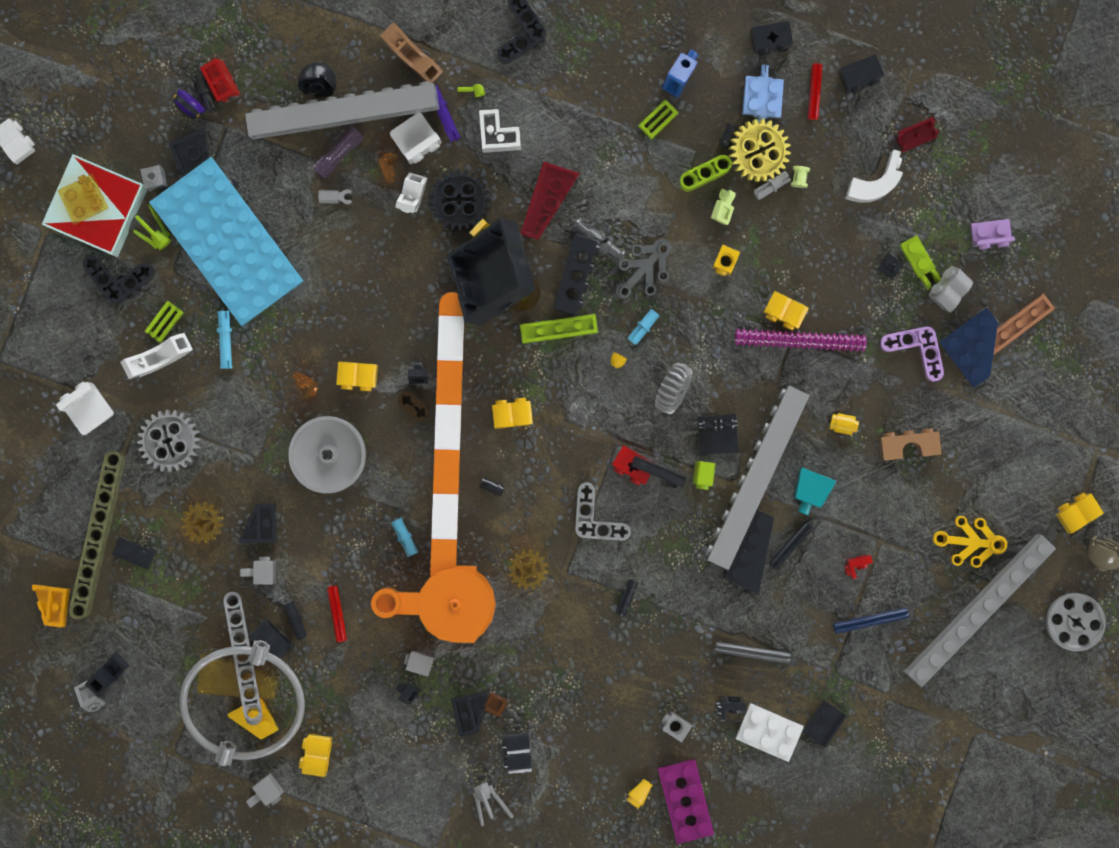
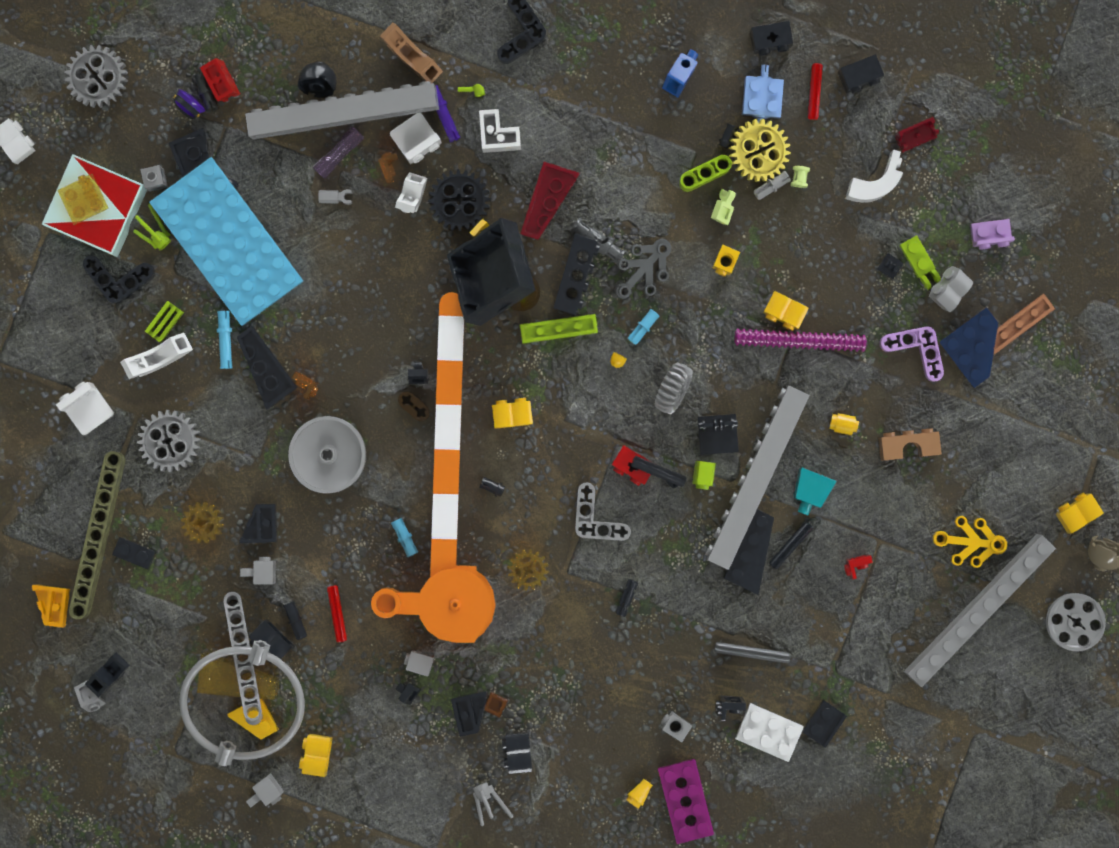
(109, 65): none -> light grey gear
(268, 373): none -> black wing
(357, 375): yellow brick -> none
(647, 130): lime tile -> none
(871, 620): dark blue axle -> none

